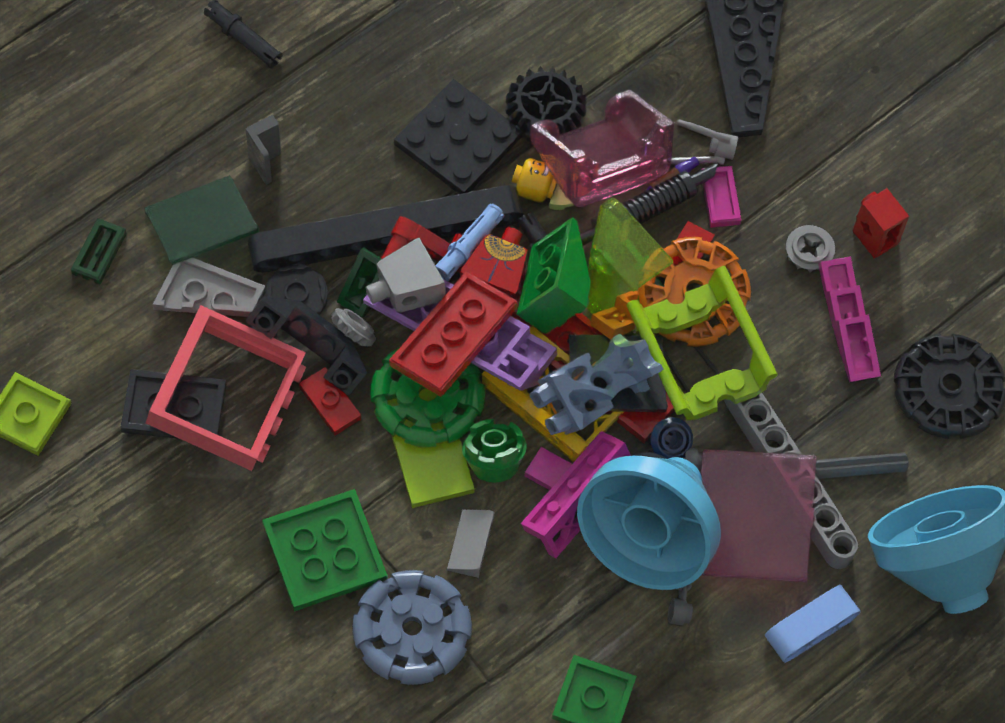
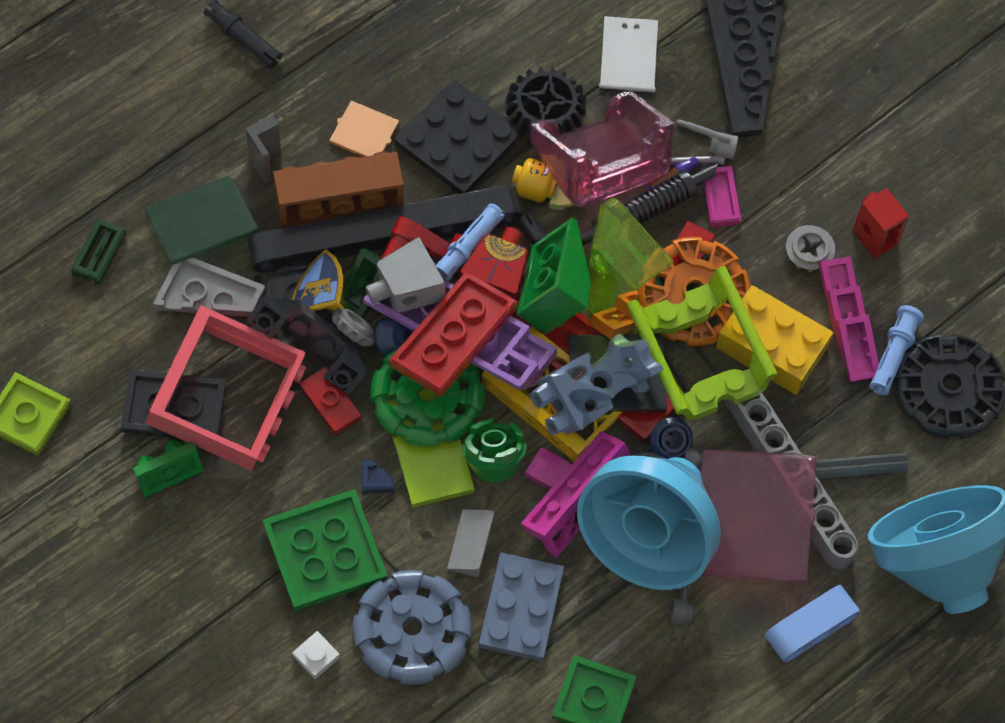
(174, 466): none -> green tile
(316, 655): none -> white plate
(321, 284): none -> shield
(338, 188): none -> dark orange brick
(363, 130): none -> light nougat piece
(375, 479): none -> dark blue tile
(390, 335): none -> dark blue cone
(521, 607): none -> sand blue plate
(629, 54): none -> white container
(788, 336): none -> yellow brick
(900, 339): none -> light blue pin

